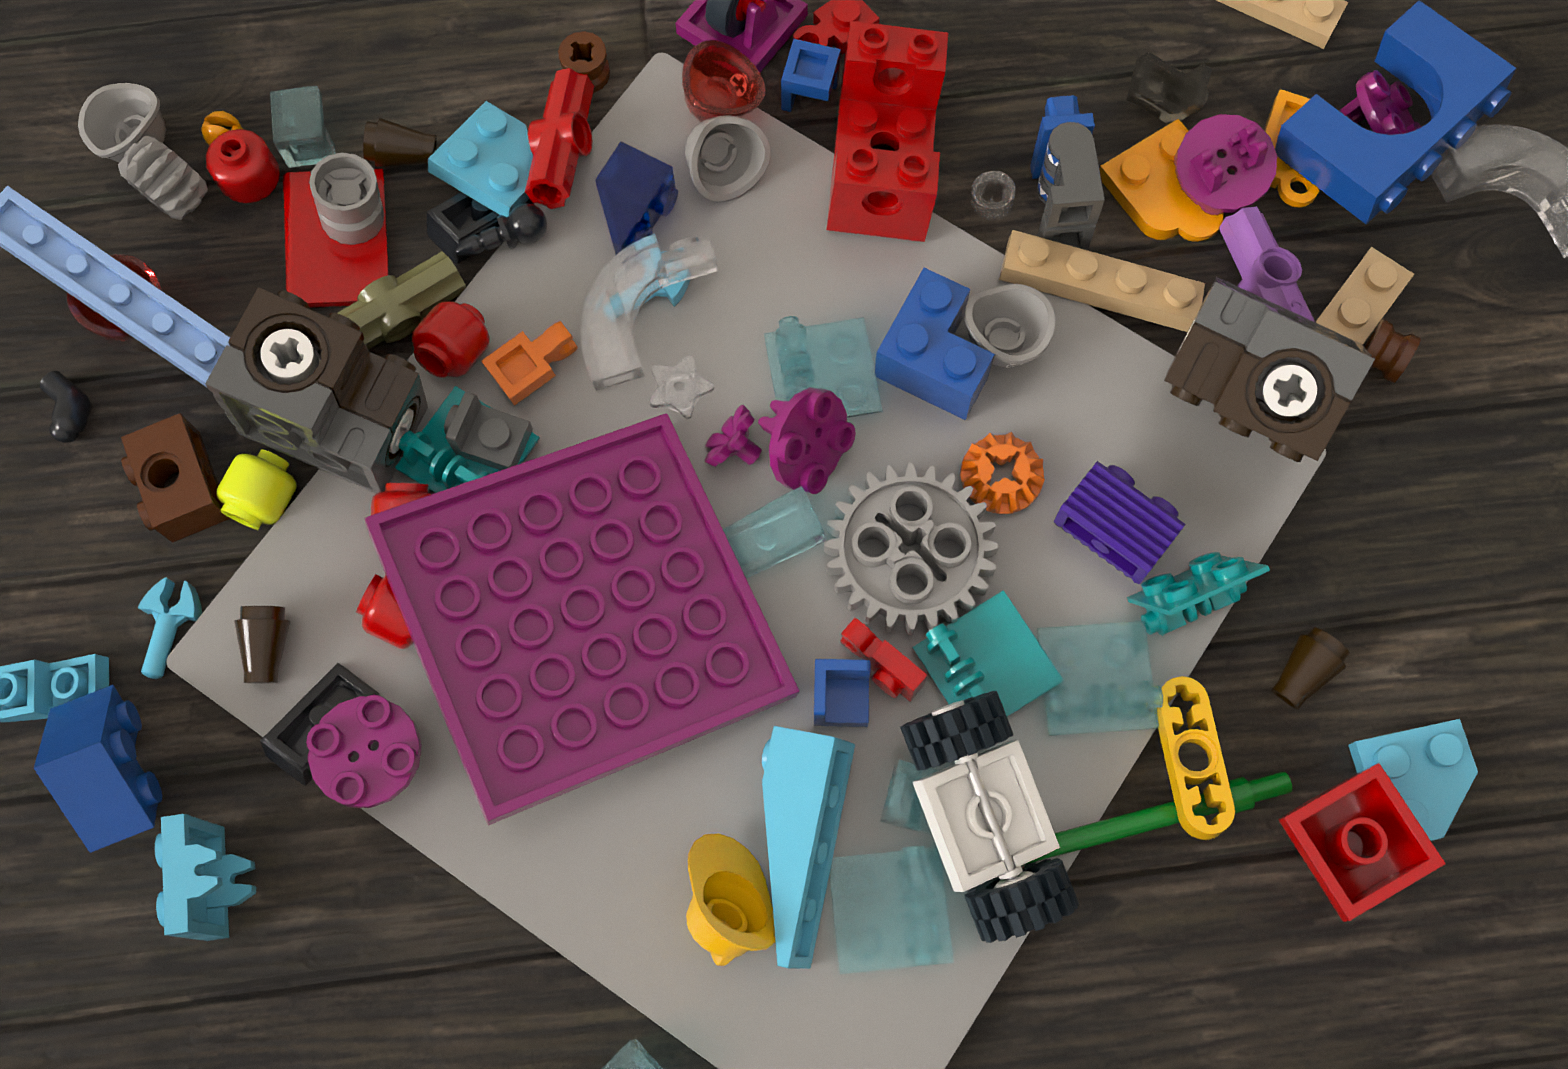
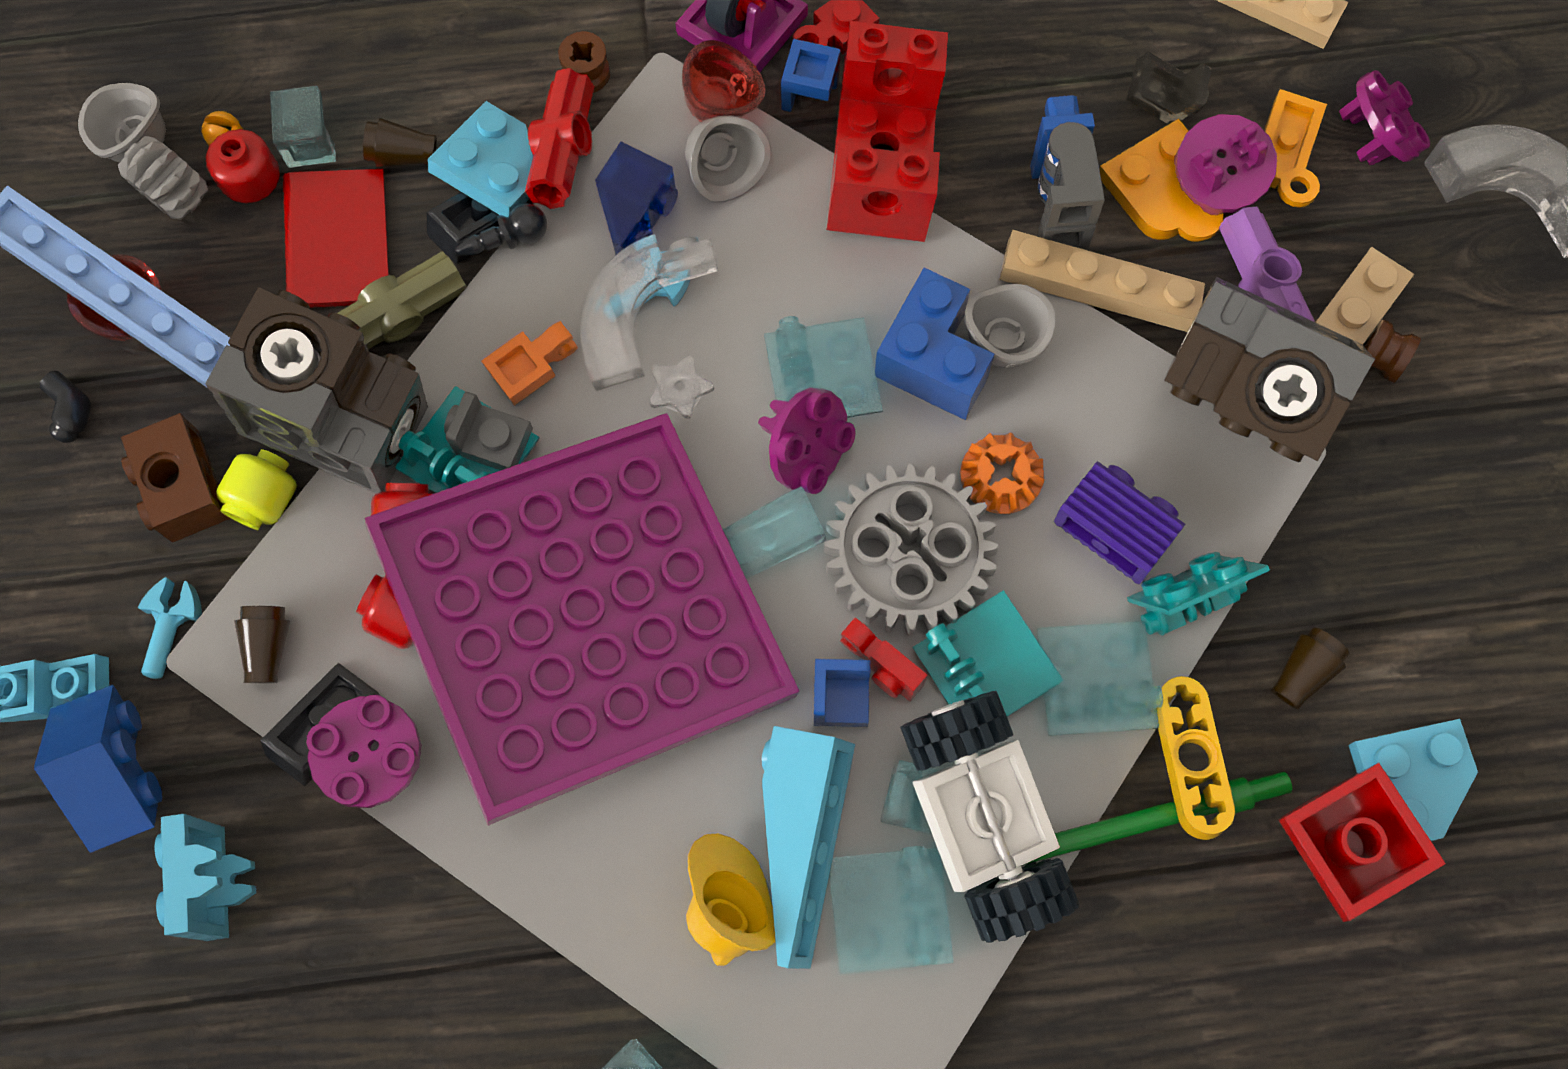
(347, 198): light grey wheel -> none
(450, 339): red head -> none
(733, 440): magenta plant -> none
(996, 181): clear bush -> none
(1372, 169): blue arch -> none

